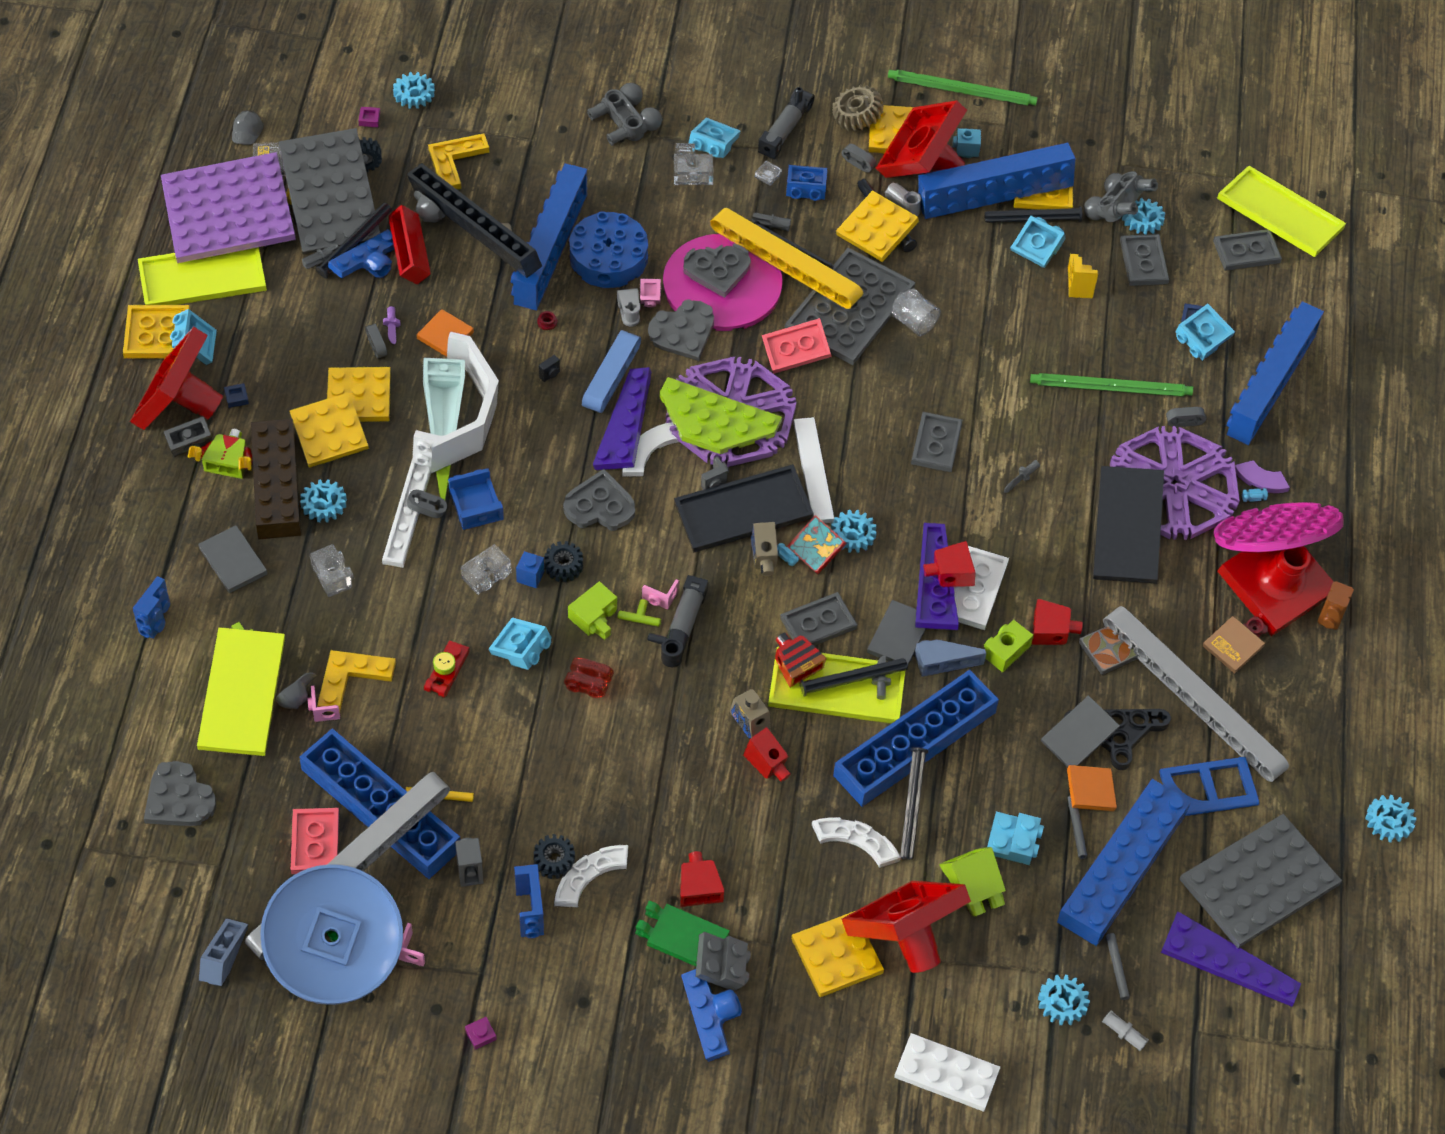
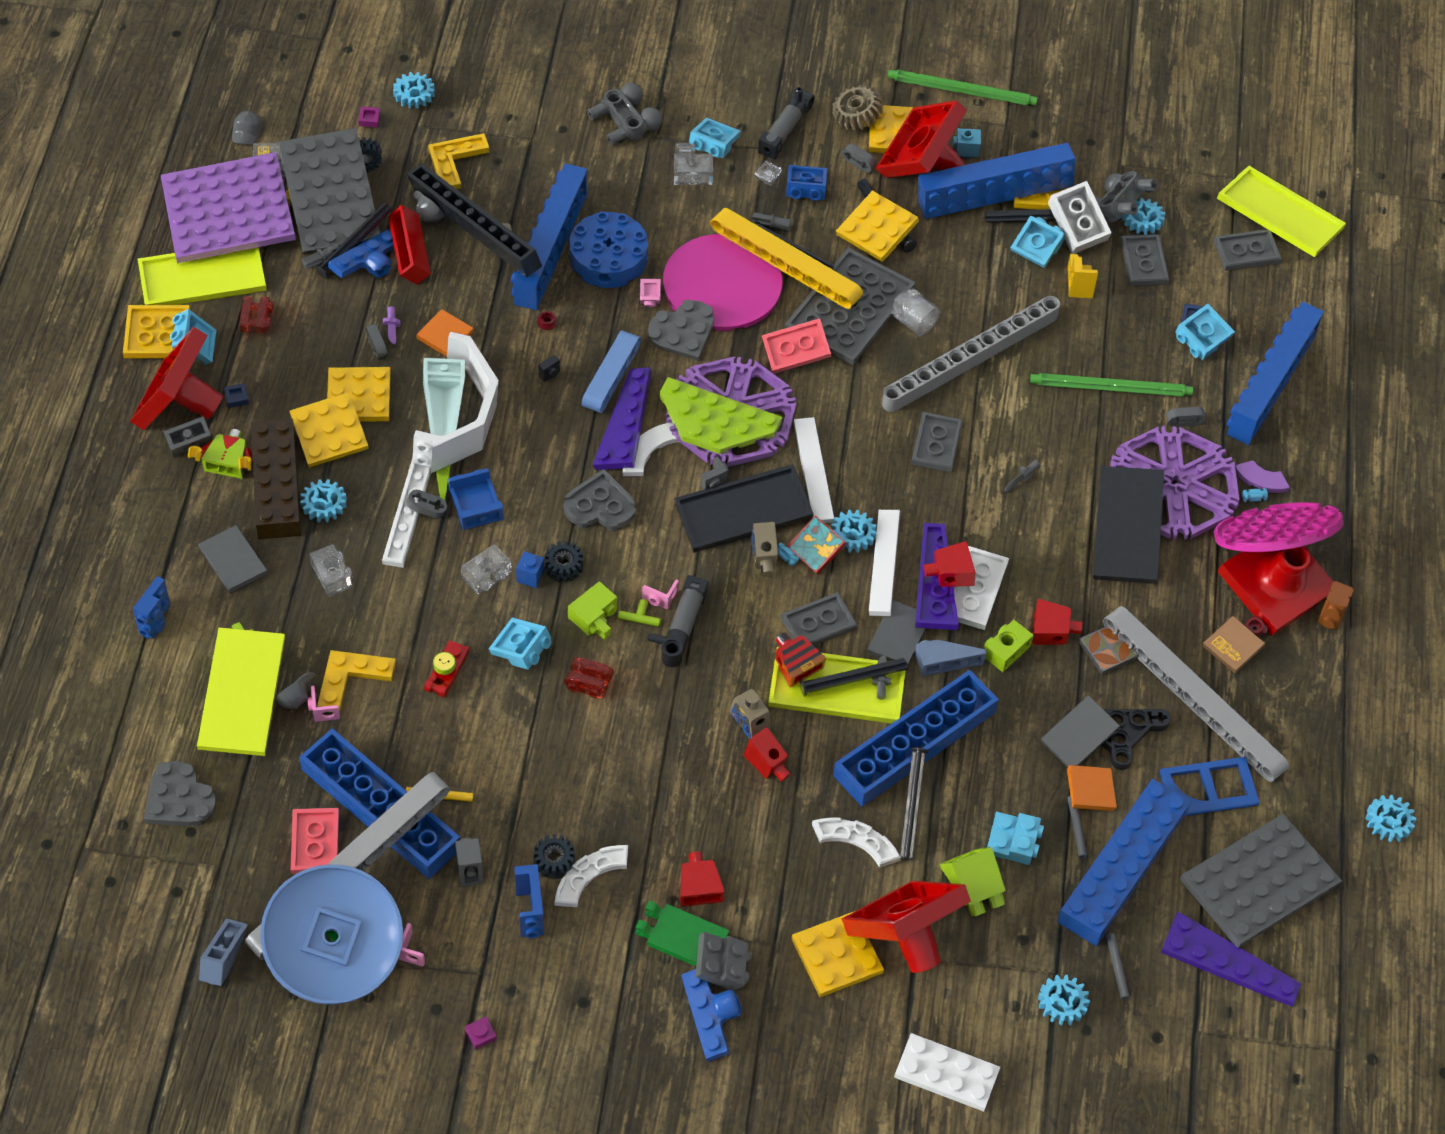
(262, 321): none -> clear red brick
(629, 306): light grey piece -> none
(717, 268): dark grey plate -> none
(884, 563): none -> white tile
(908, 200): light grey piece -> none
(970, 354): none -> light grey beam
(1079, 217): none -> white brick
(1125, 1030): light grey pin -> none

